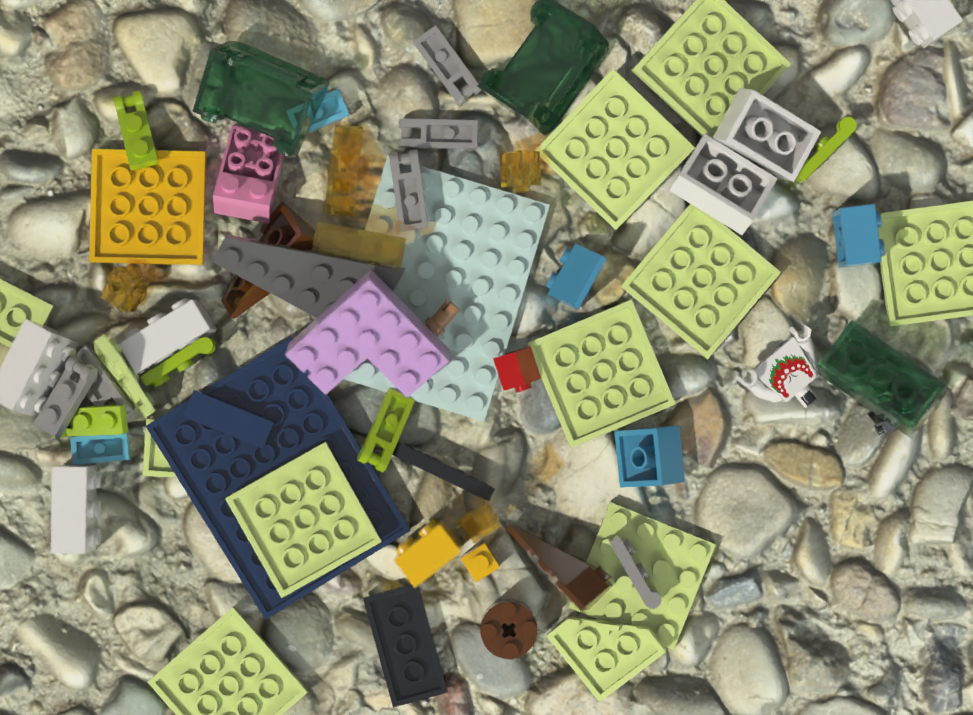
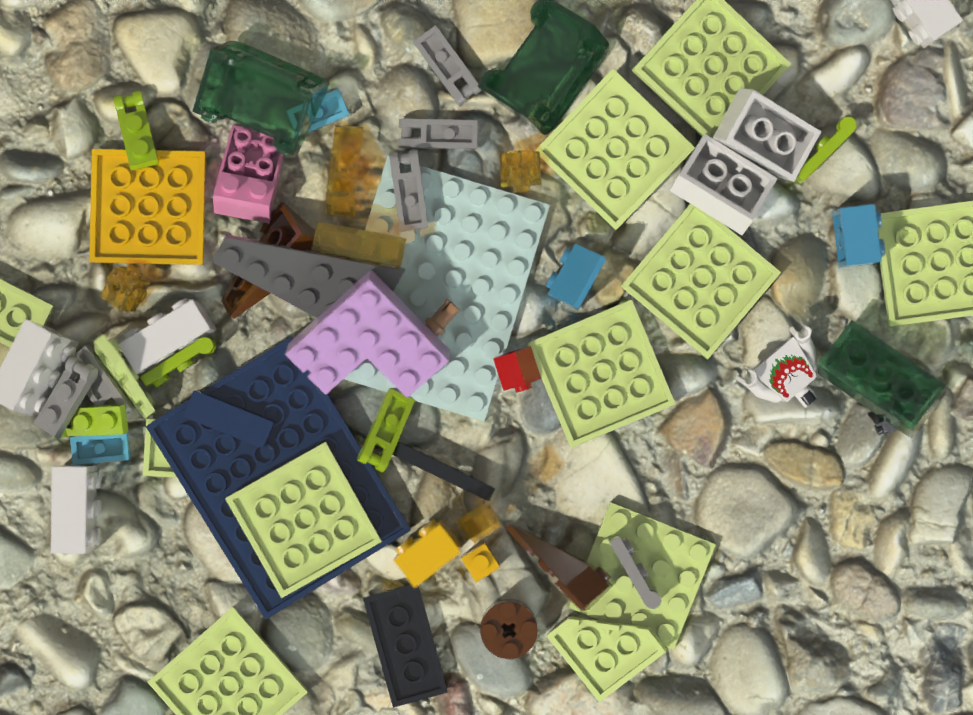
(649, 456): dark azure slope -> none

